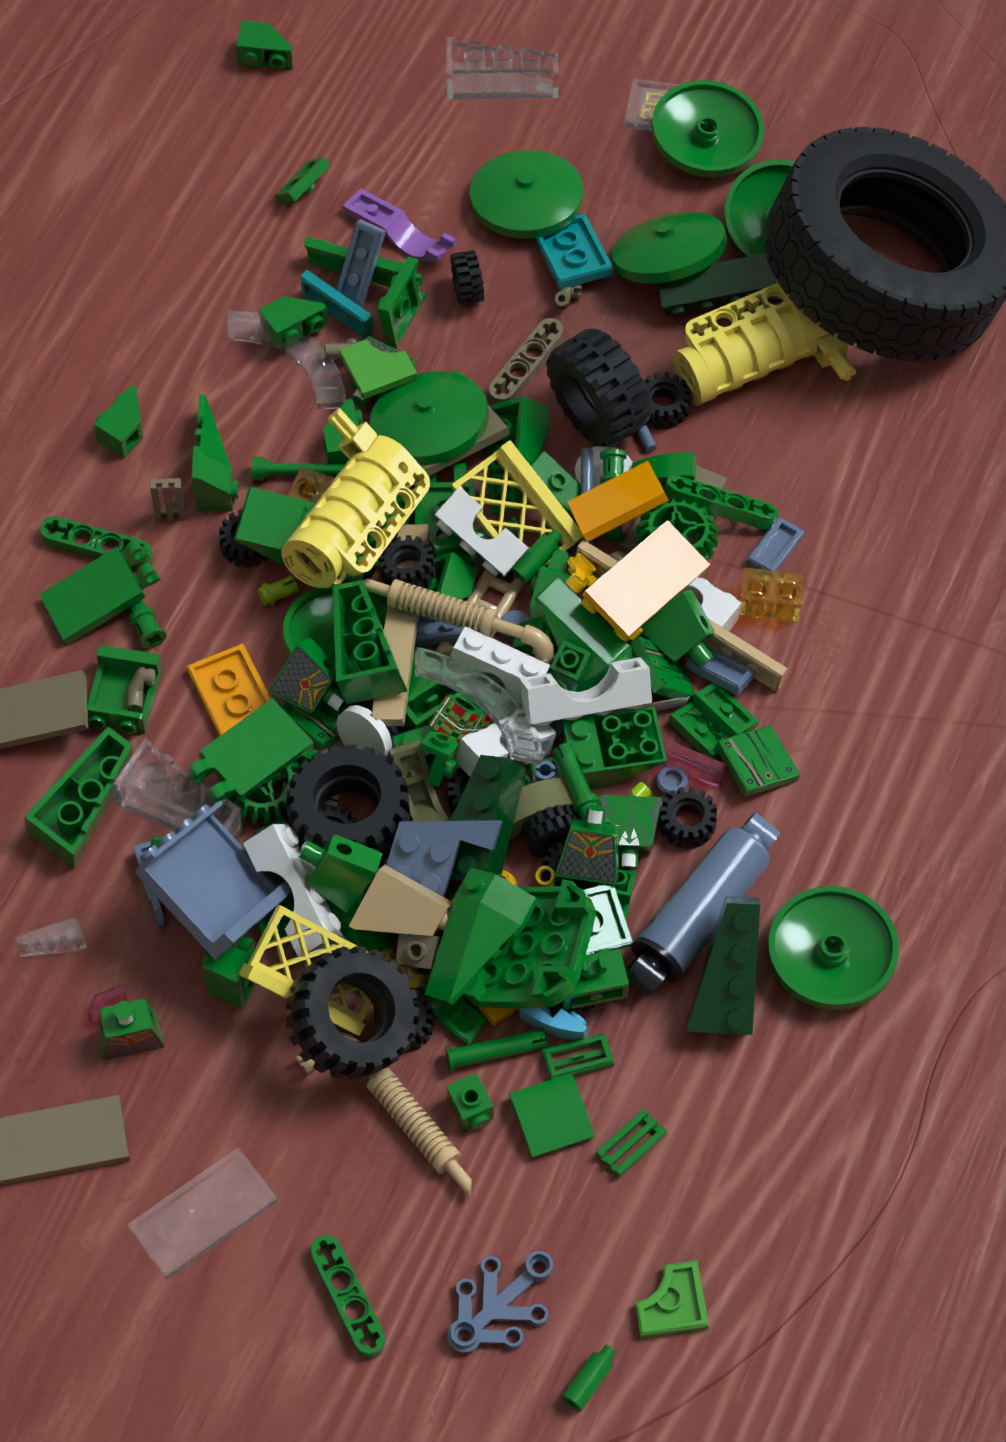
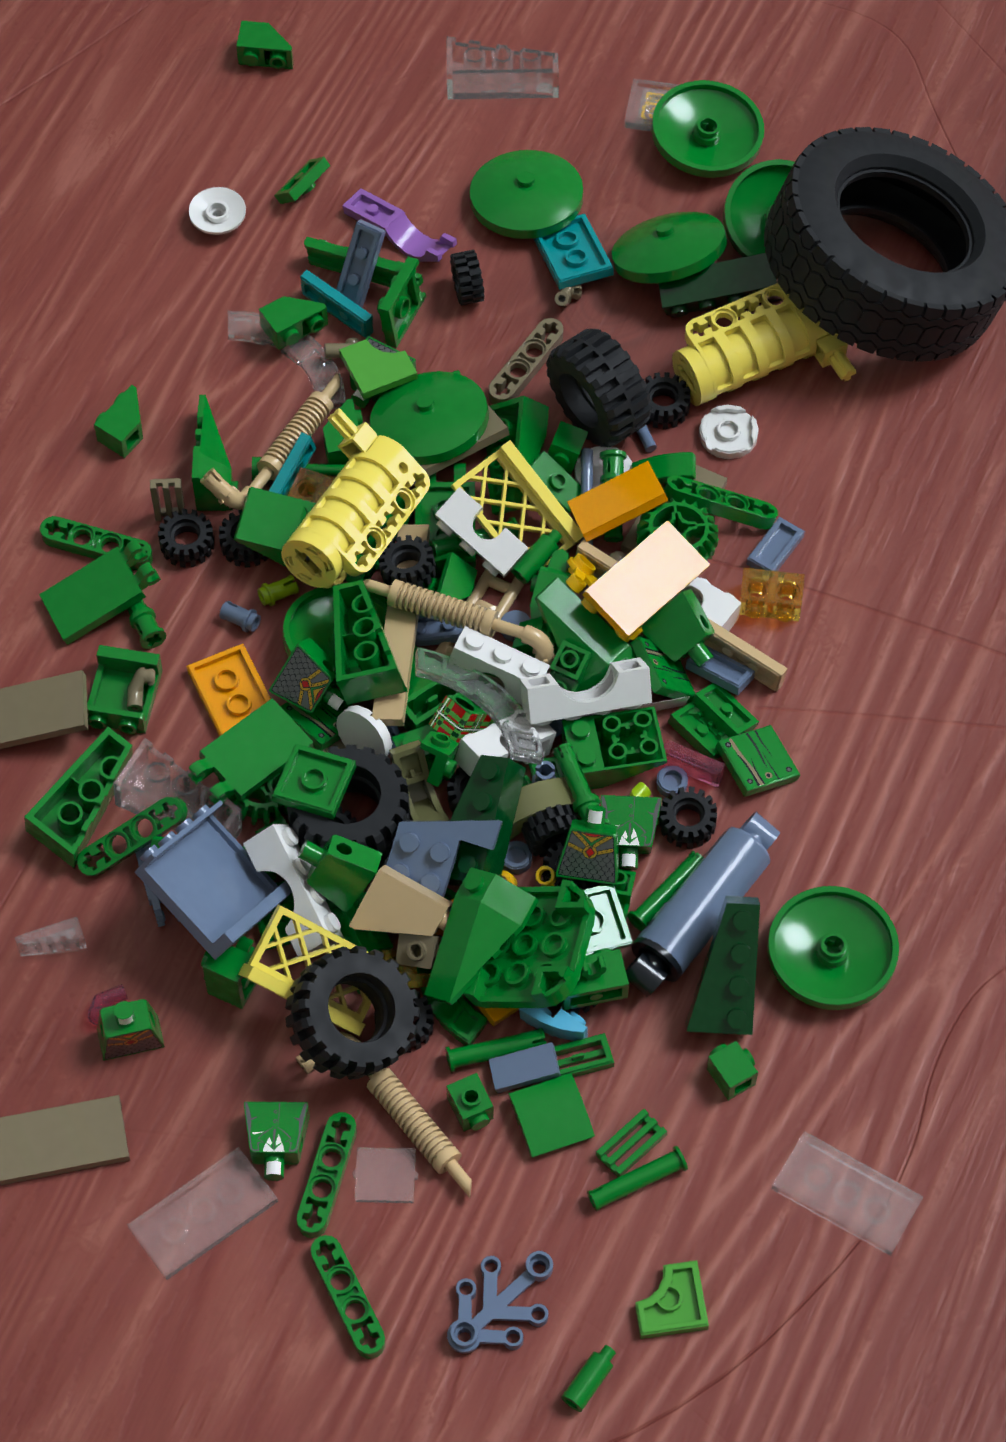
(130, 832): none -> green beam
(189, 552): none -> black tyre
(217, 202): none -> white dish
(246, 619): none -> sand blue pin
(276, 1134): none -> green torso
(298, 458): none -> teal tile
(305, 420): none -> tan piece
(314, 781): none -> green tile
(325, 1174): none -> green beam
(385, 1175): none -> clear piece
(517, 858): none -> sand blue tile
(524, 1067): none -> sand blue tile
(567, 445): none -> green brick
(637, 1179): none -> green pin
(646, 911): none -> green pin
(728, 432): none -> white tile
(732, 1069): none -> green brick
(847, 1193): none -> clear tile

